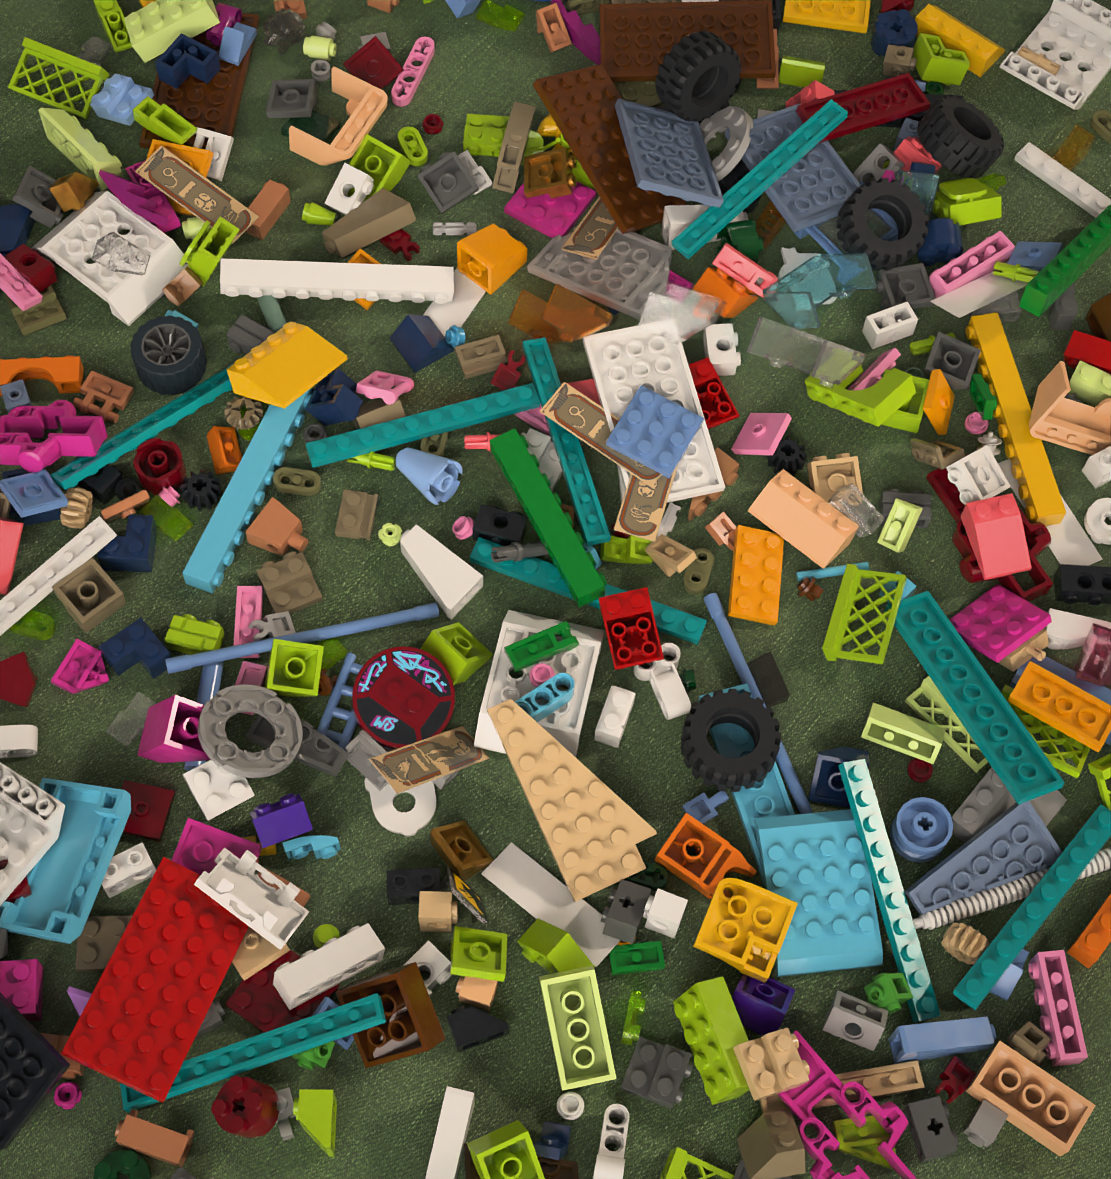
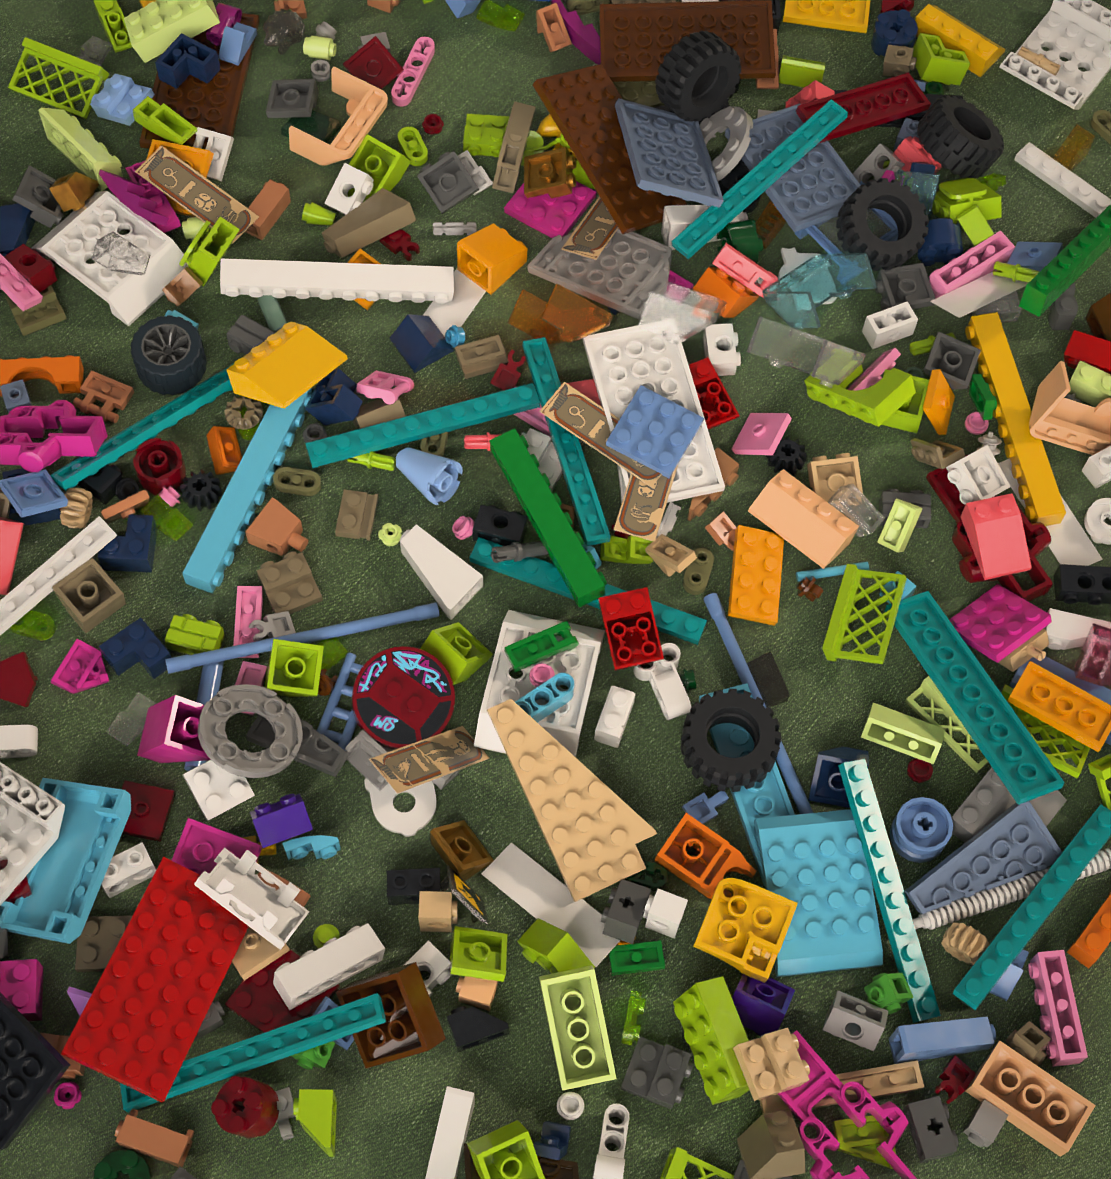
(975, 225): none -> lime slope

